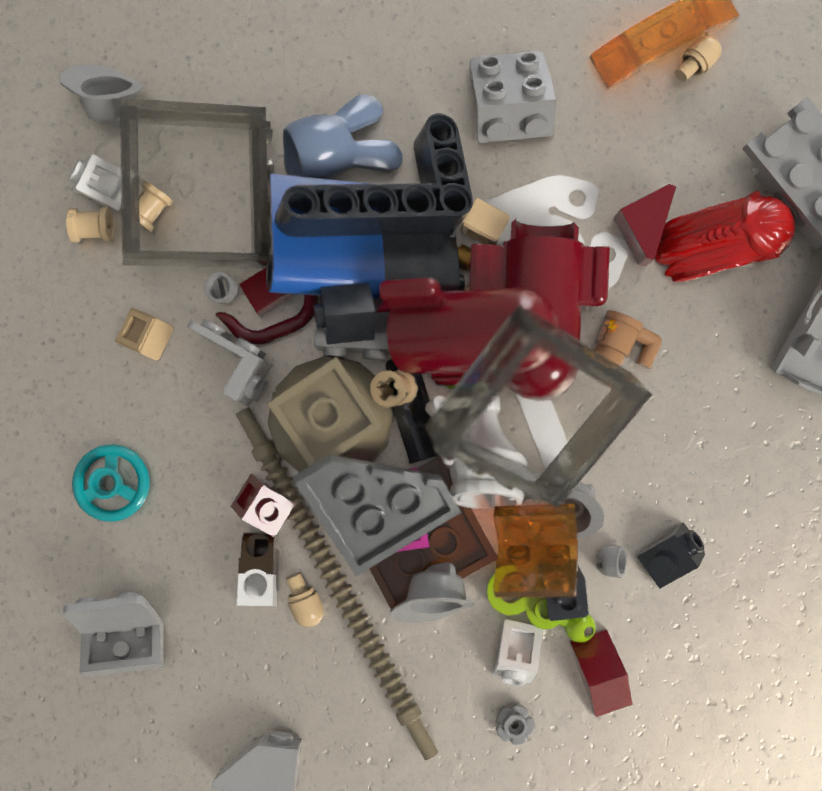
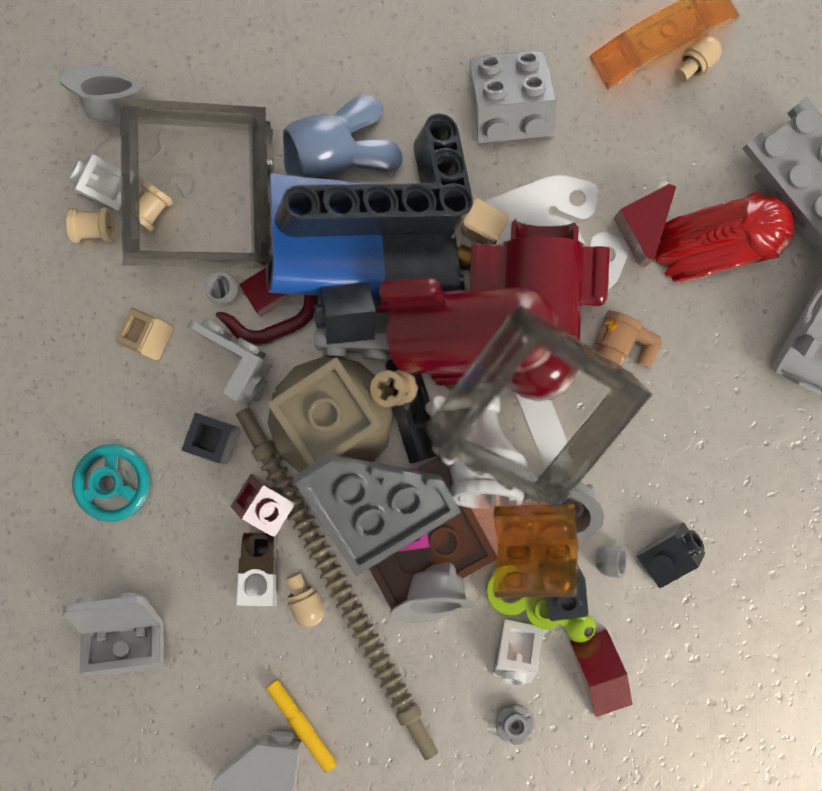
(210, 438): none -> black brick
(301, 726): none -> yellow piece

